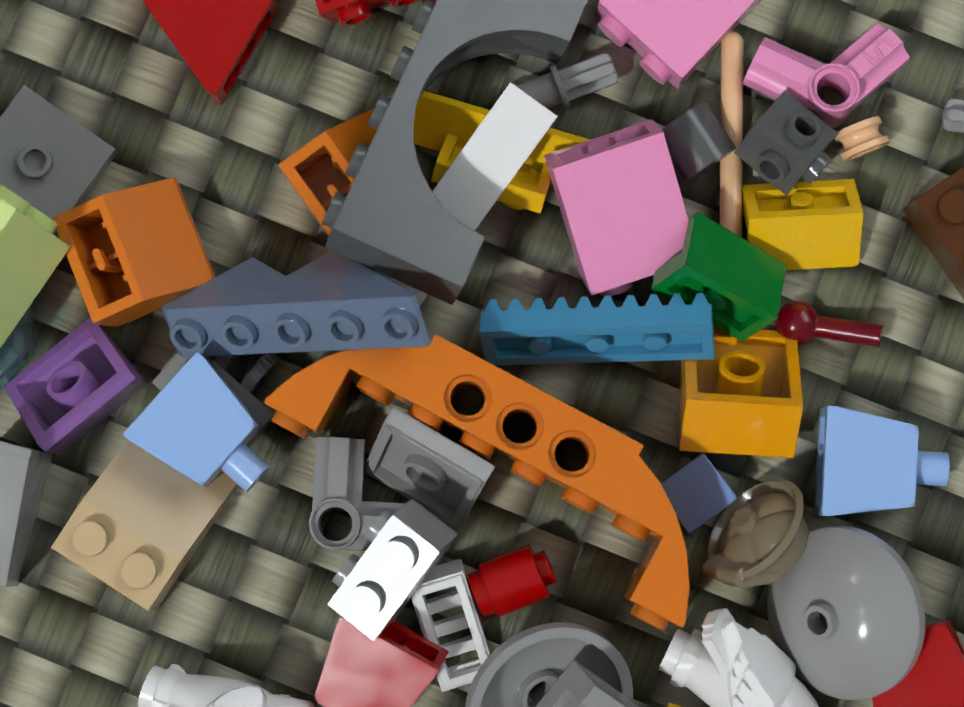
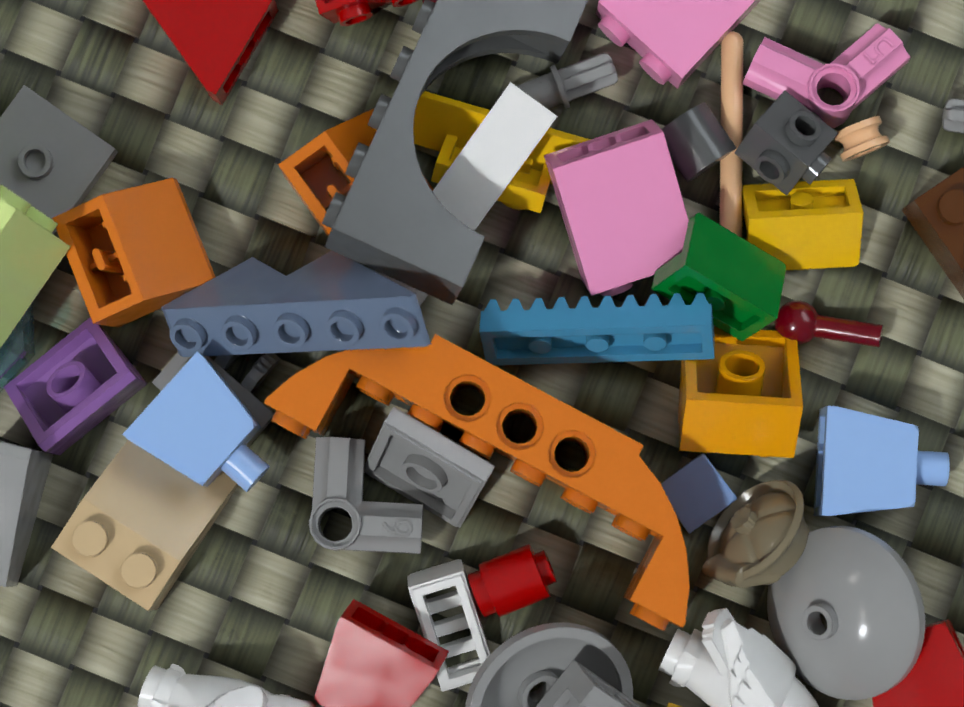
(391, 569): brick -> none

